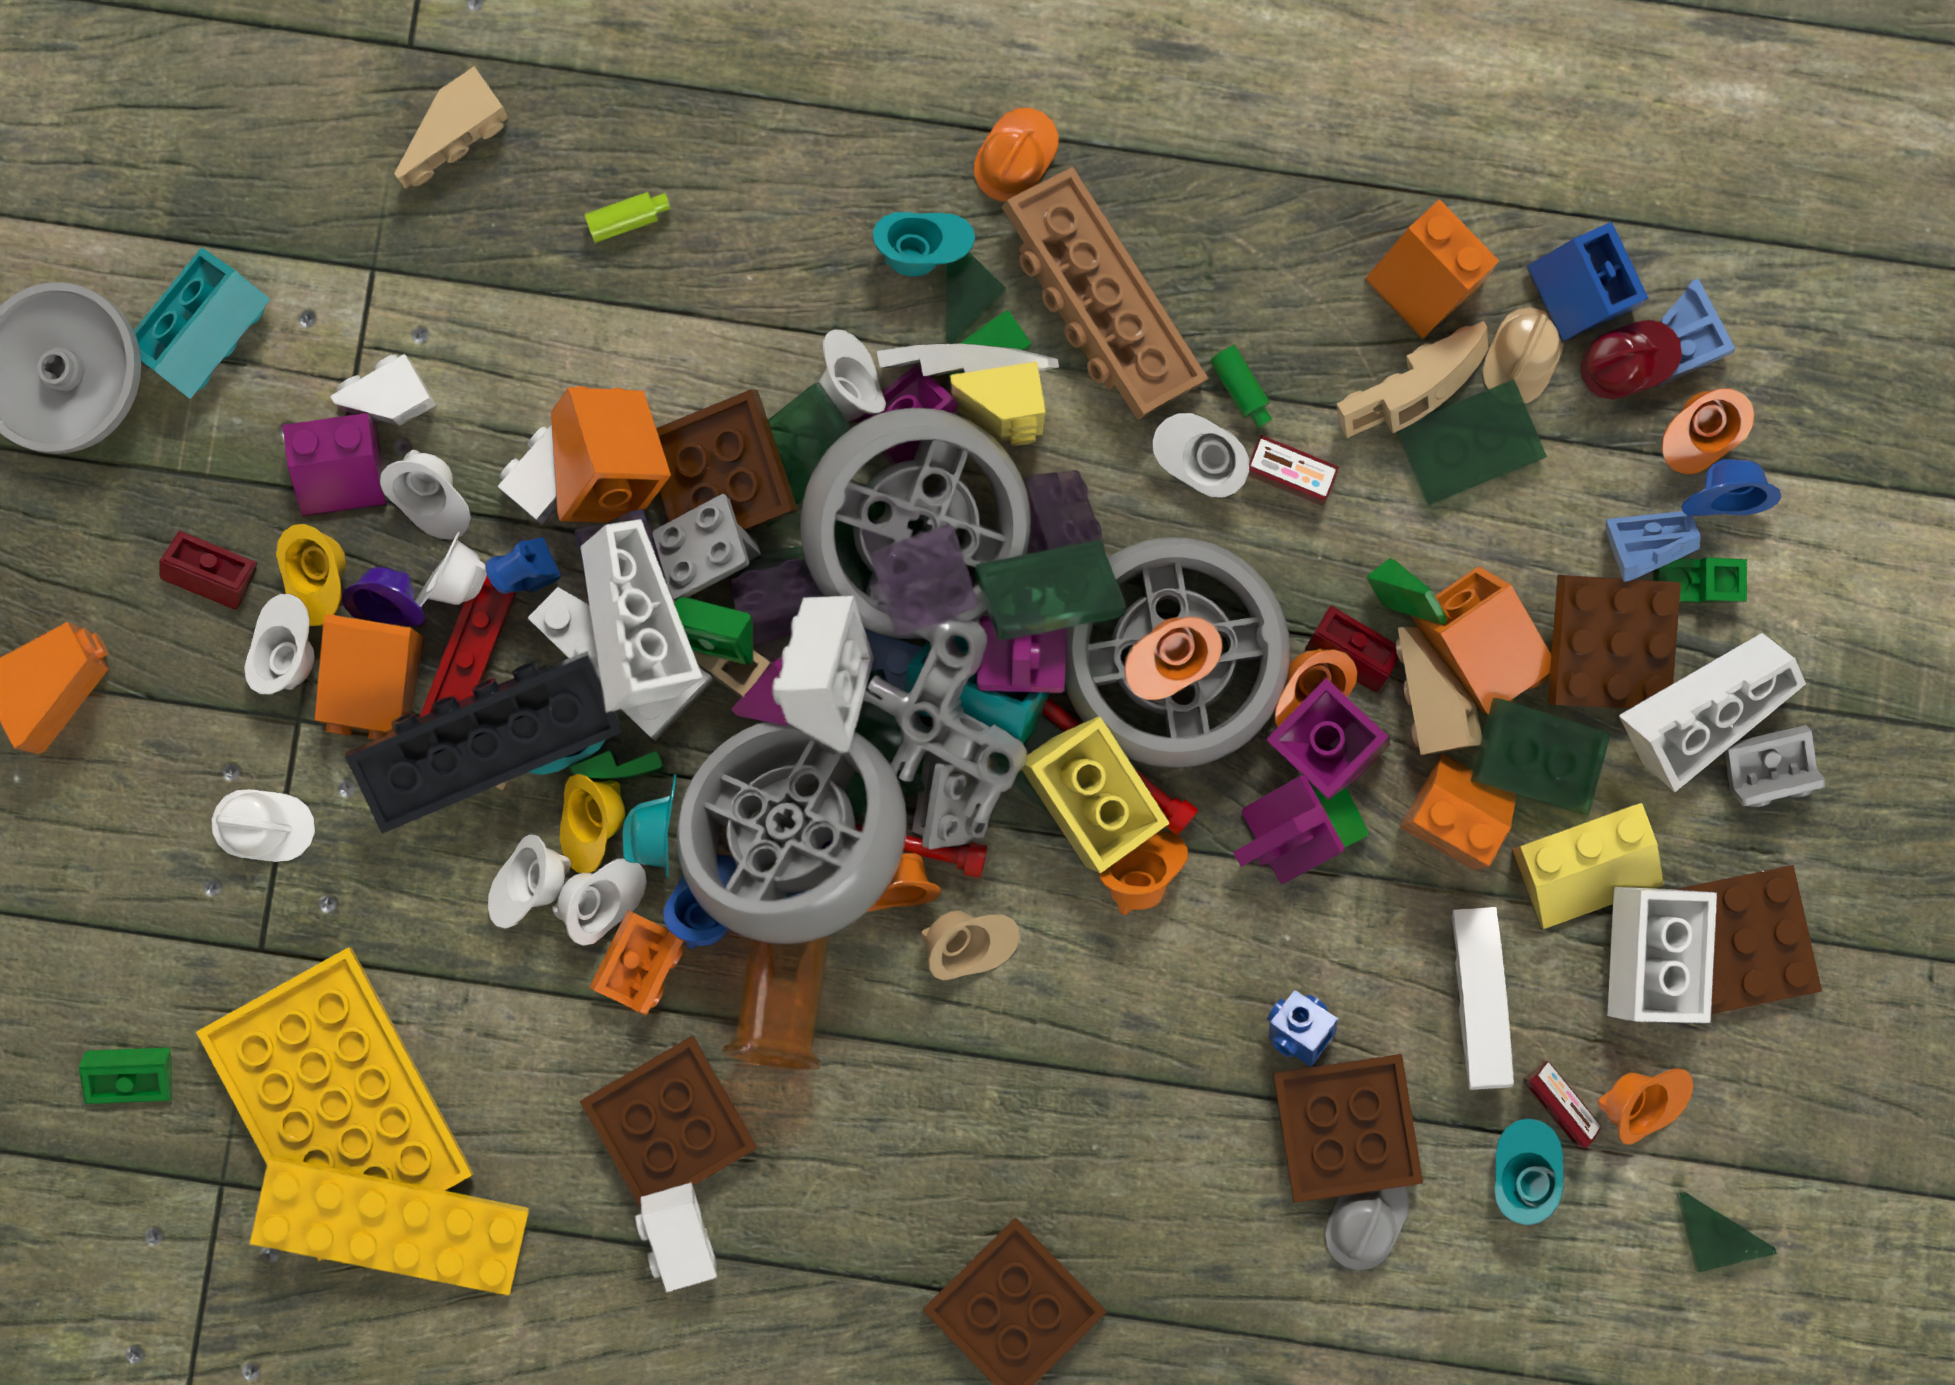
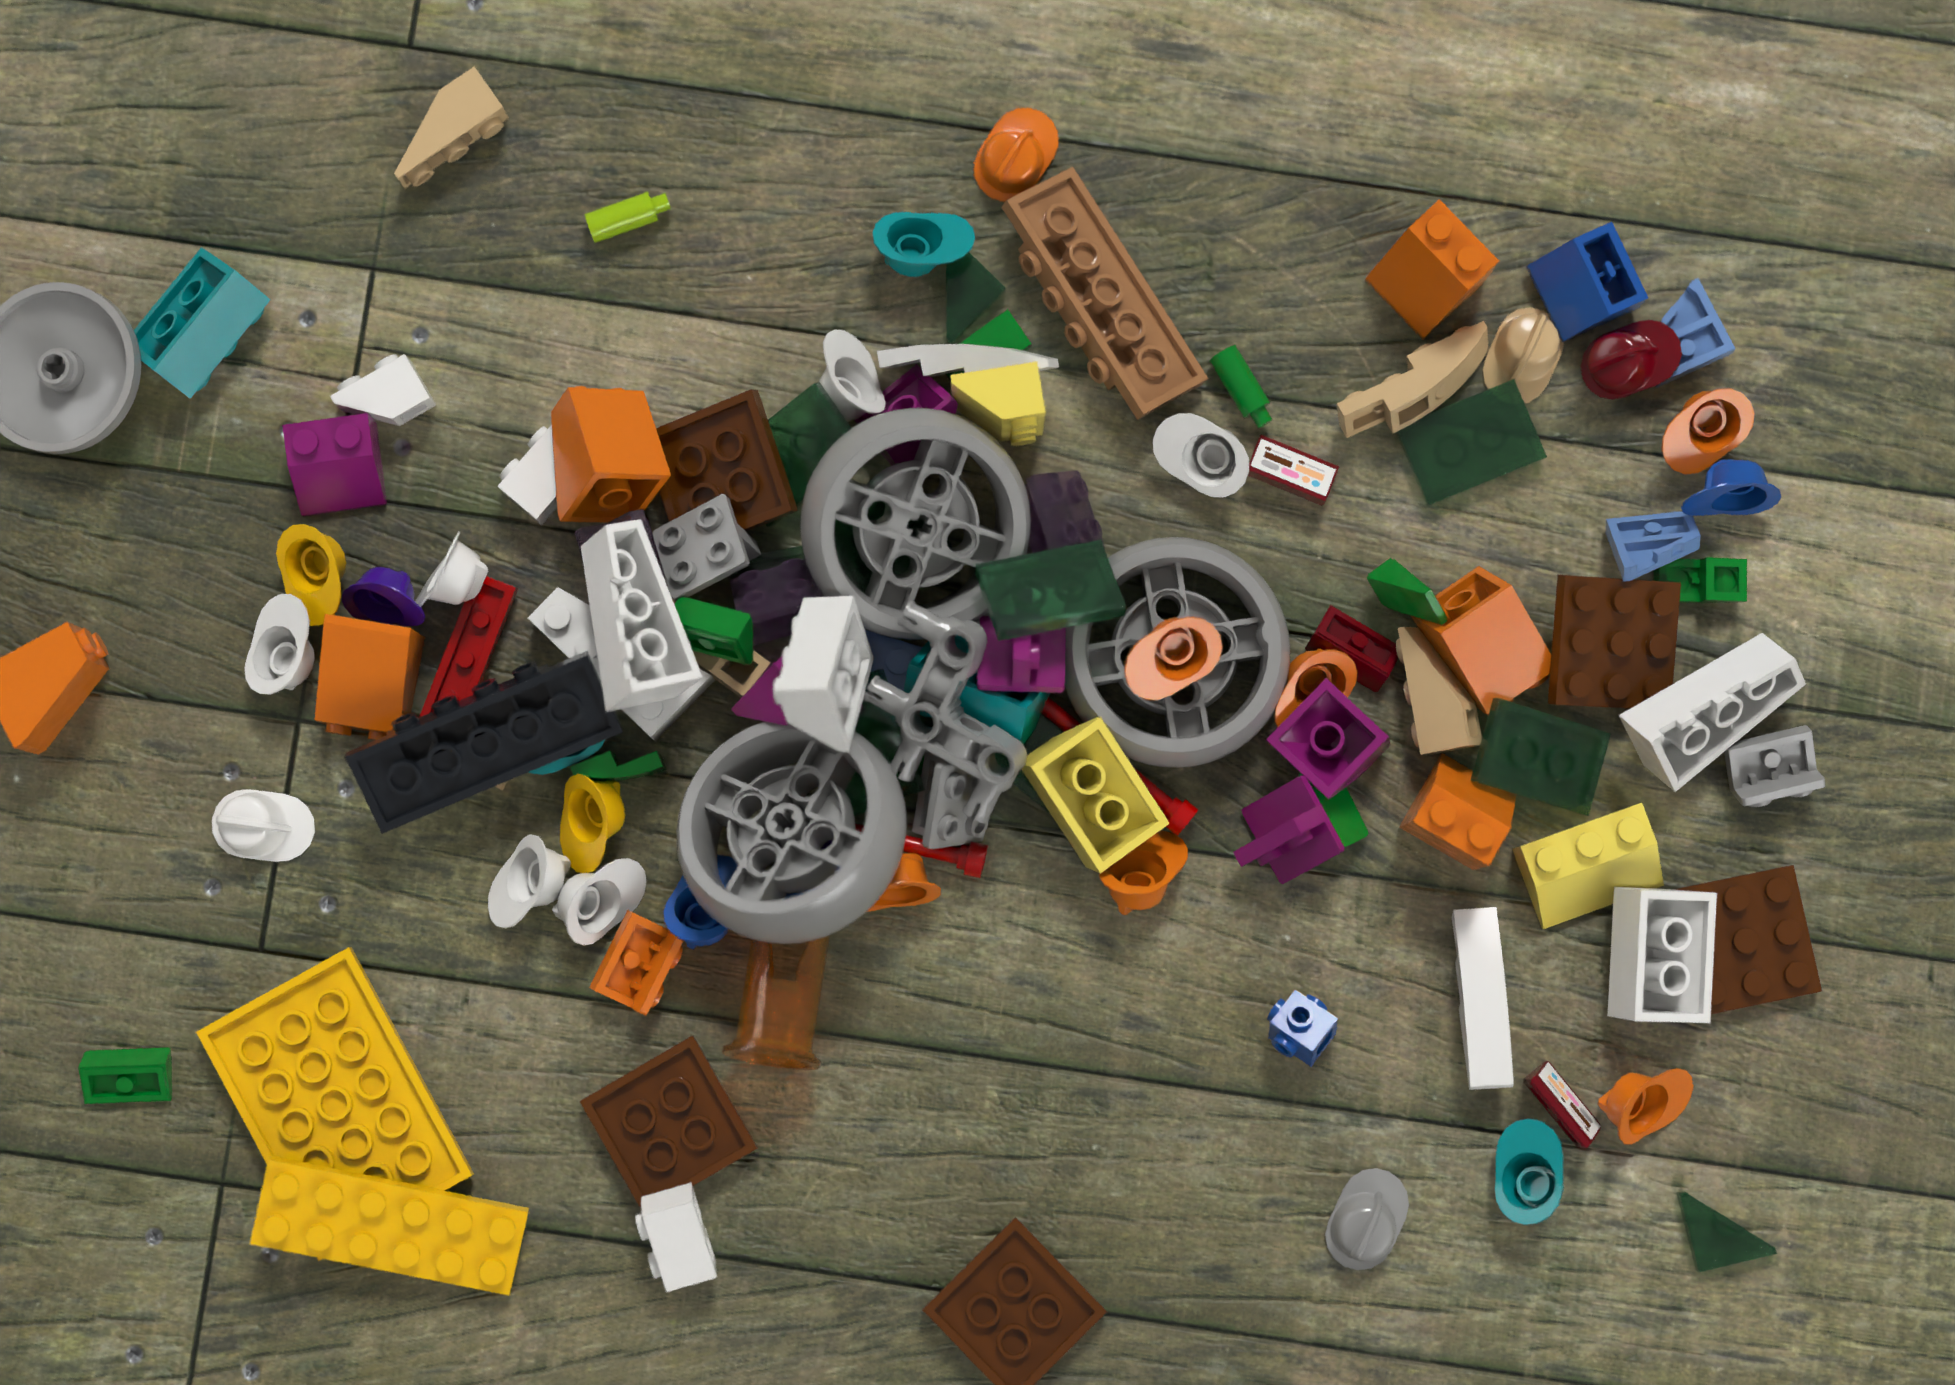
(206, 570): dark red slope -> none
(426, 494): white piece -> none
(523, 568): blue piece -> none
(647, 832): teal piece -> none
(922, 580): clear purple bracket -> none
(969, 944): tan piece -> none
(1347, 1128): reddish brown plate -> none

